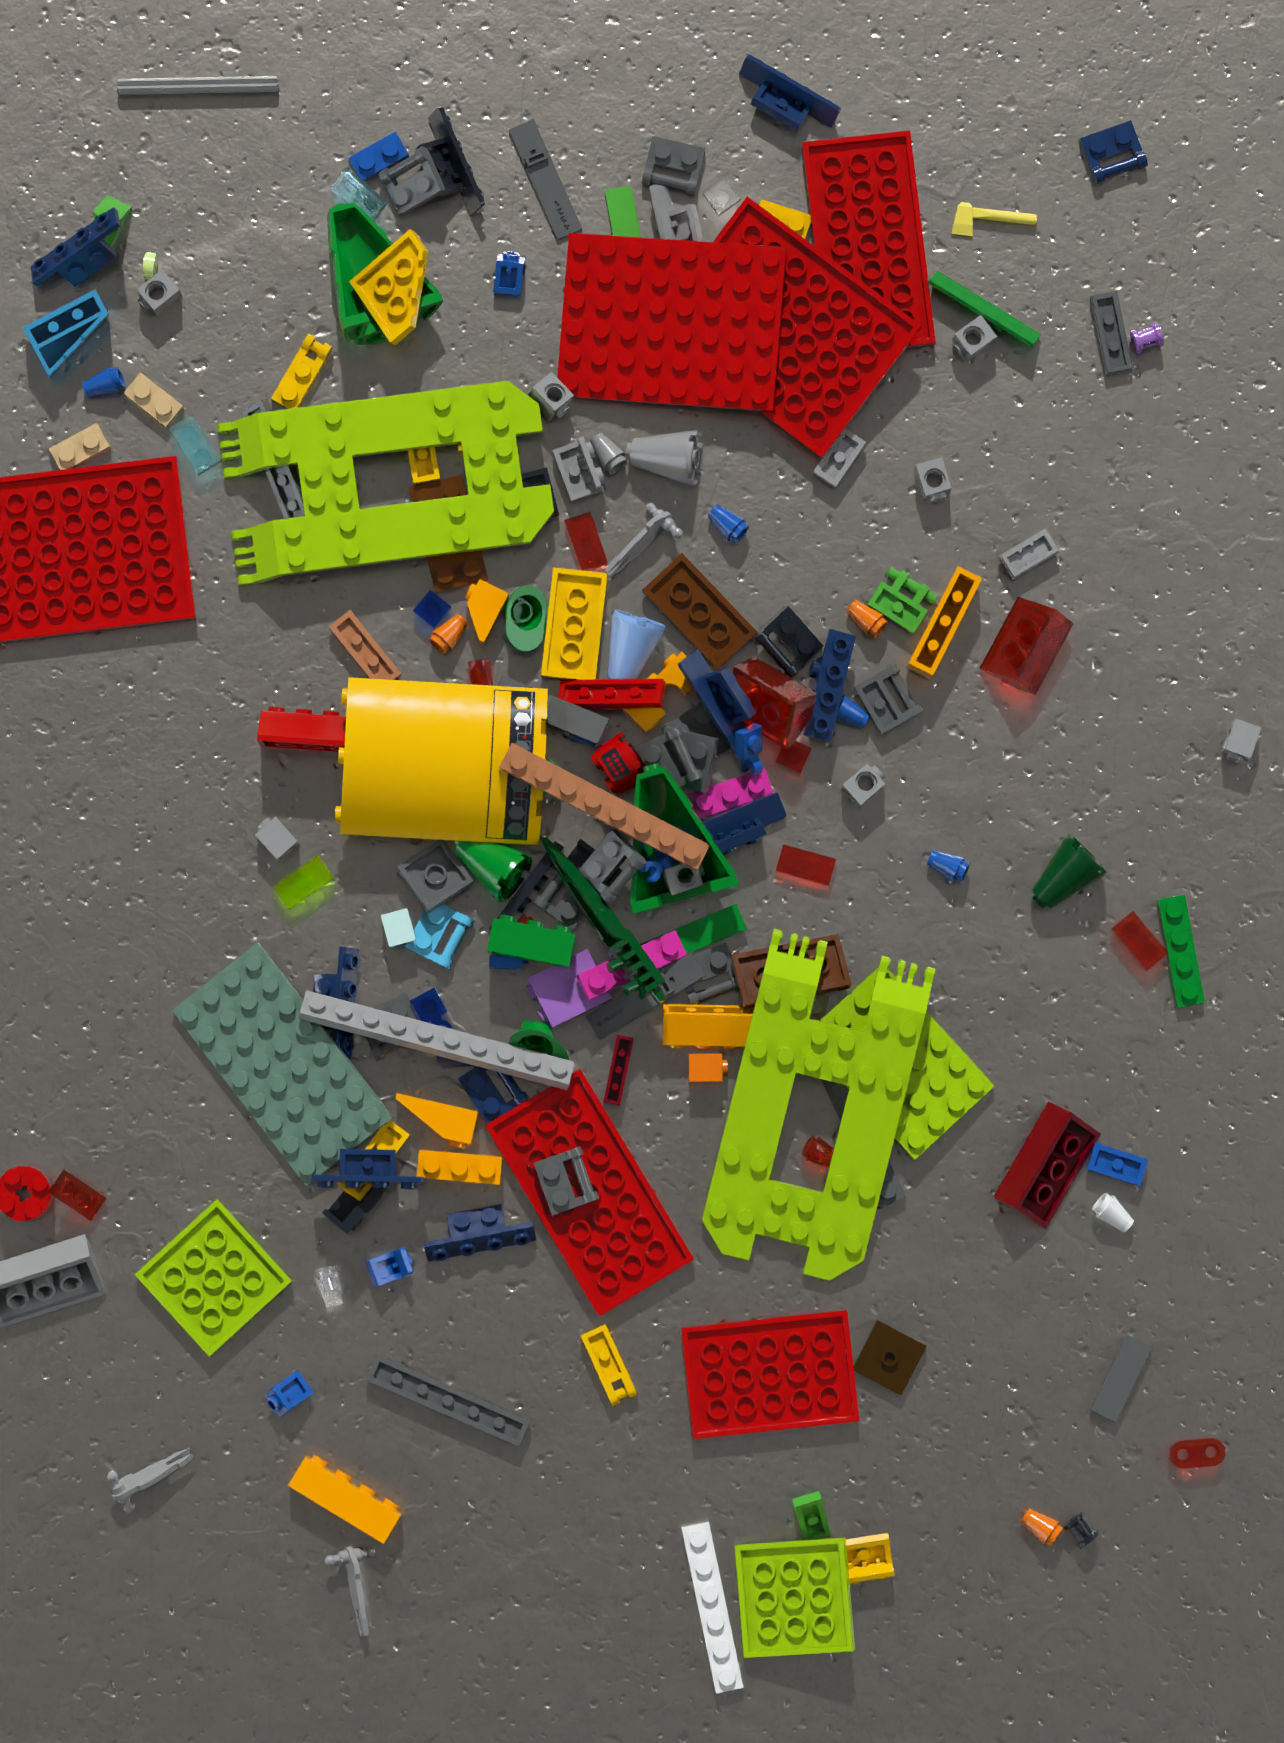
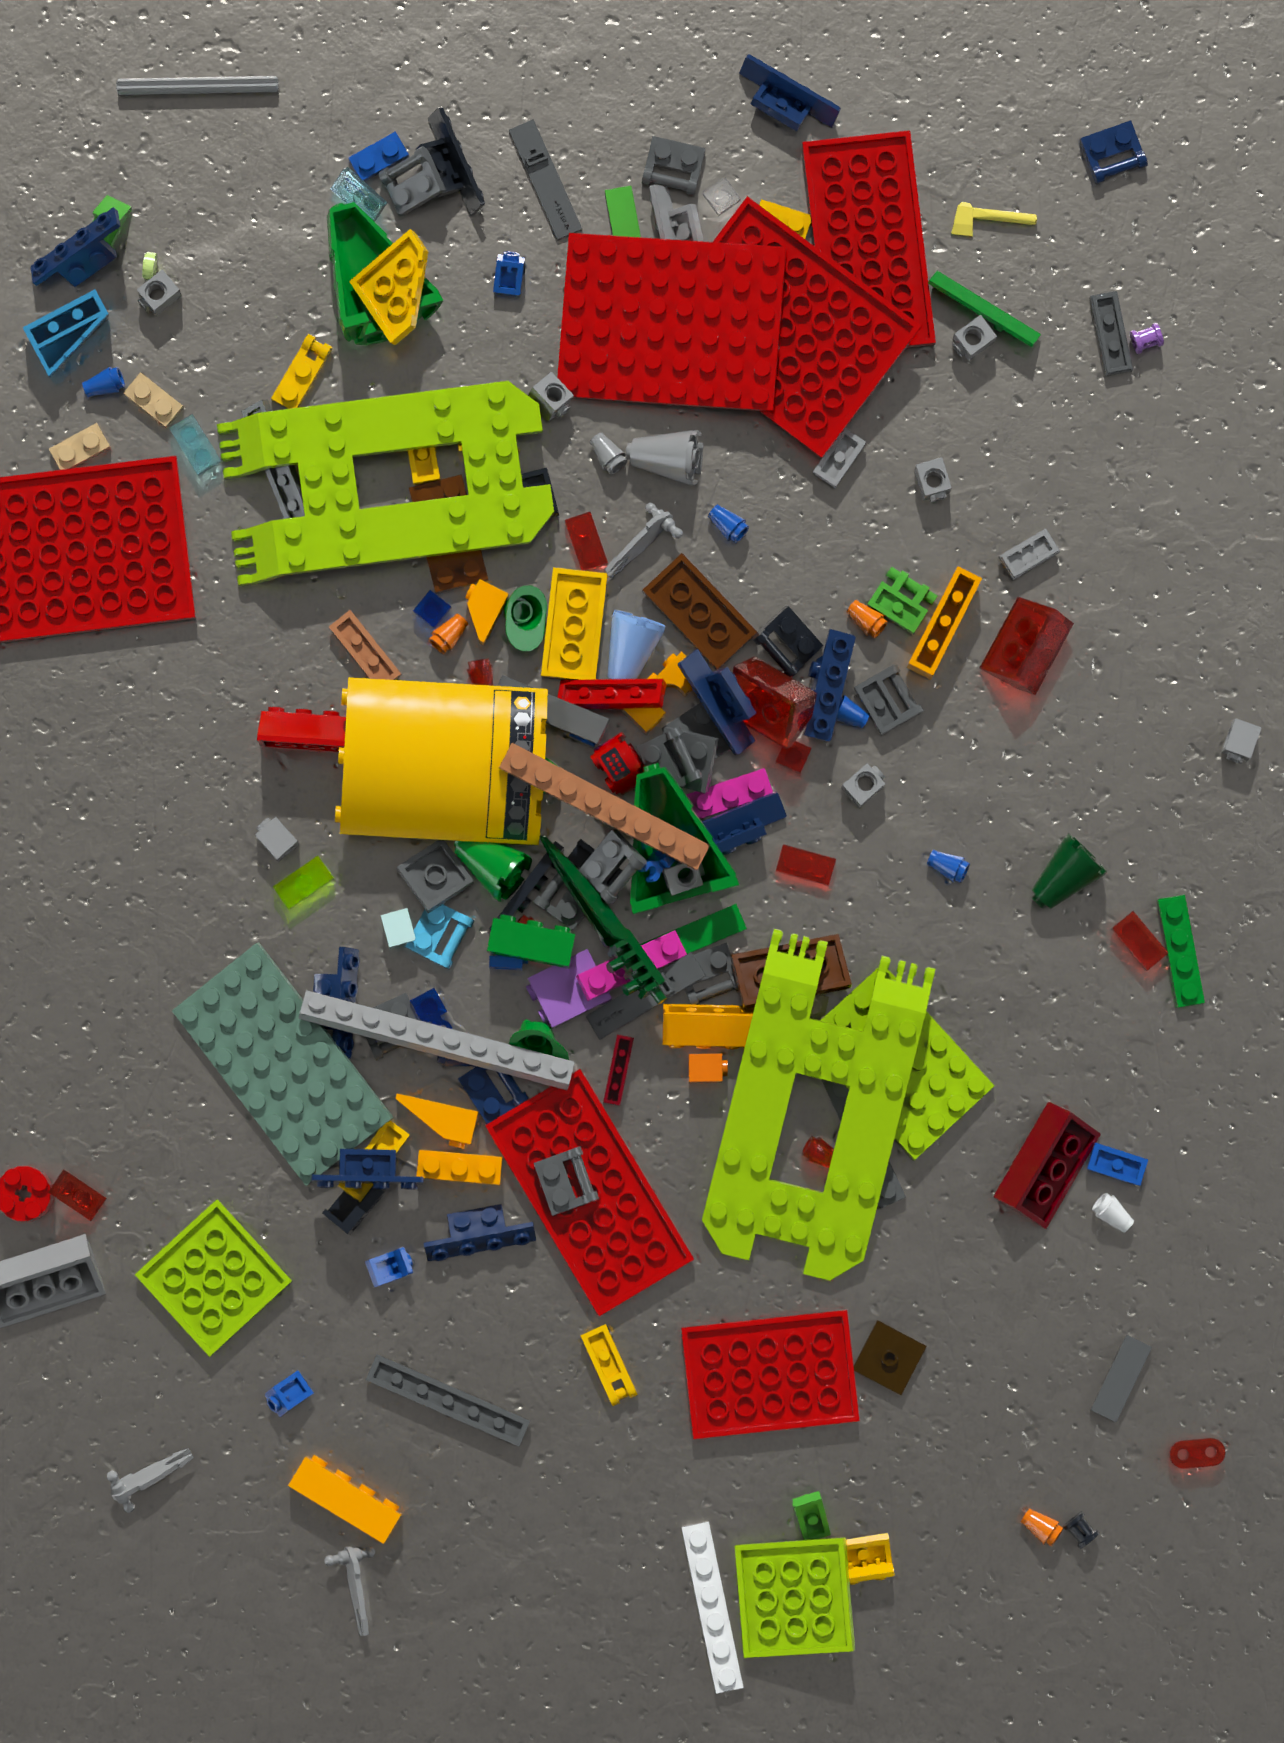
(329, 1285): clear cone -> none
(578, 469): light grey bracket -> none
(748, 744): blue plate -> none

